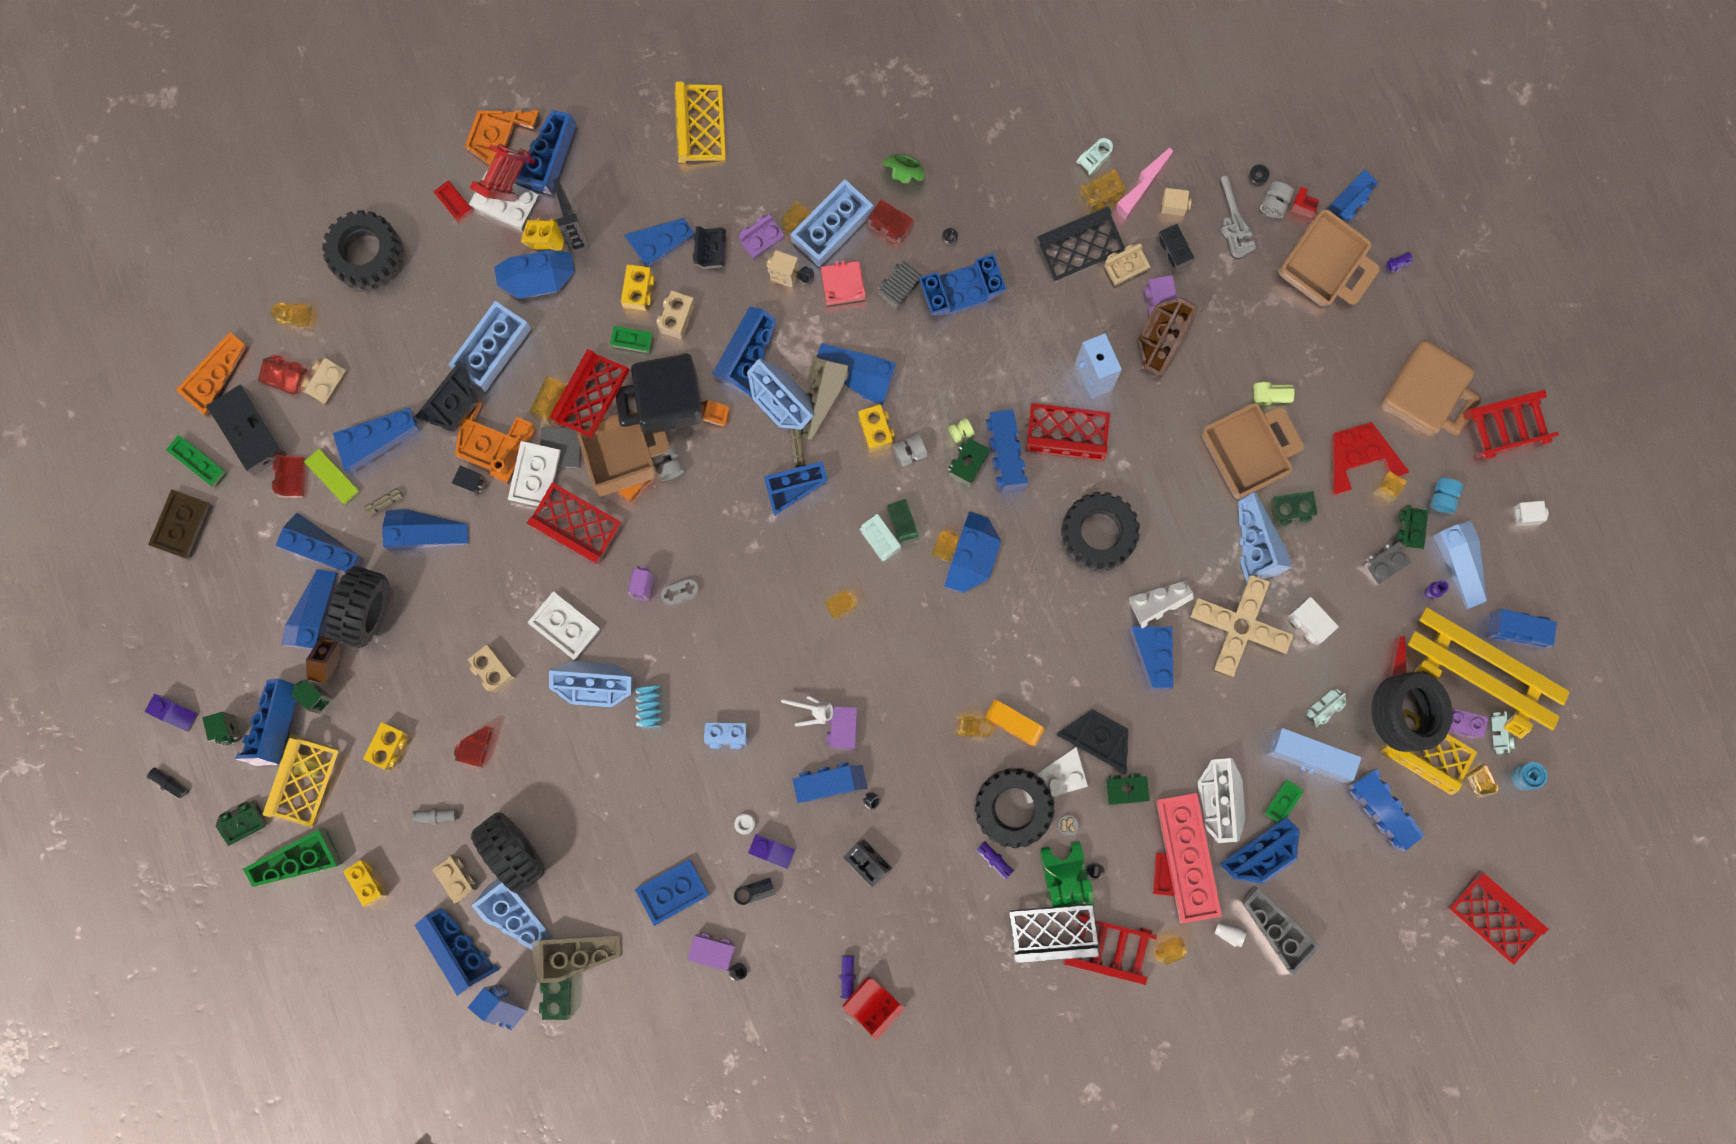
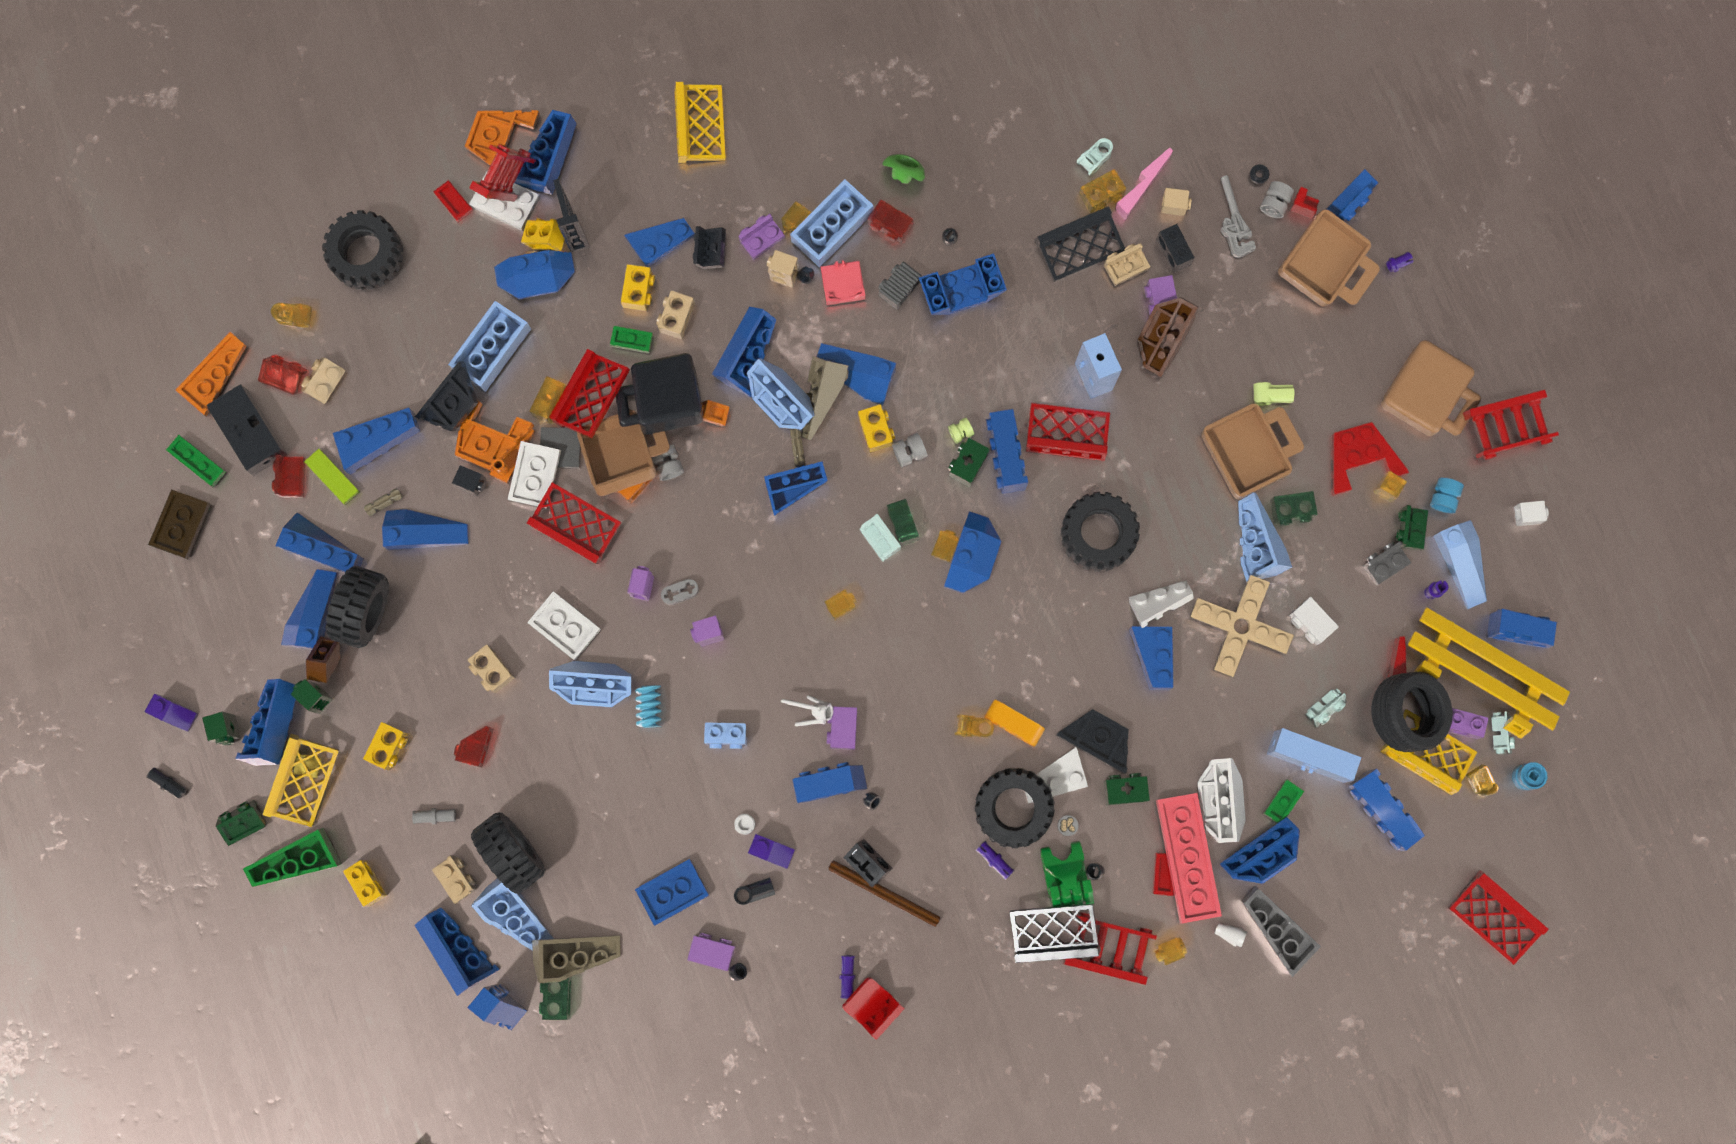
(707, 631): none -> medium lavender brick
(885, 894): none -> reddish brown axle

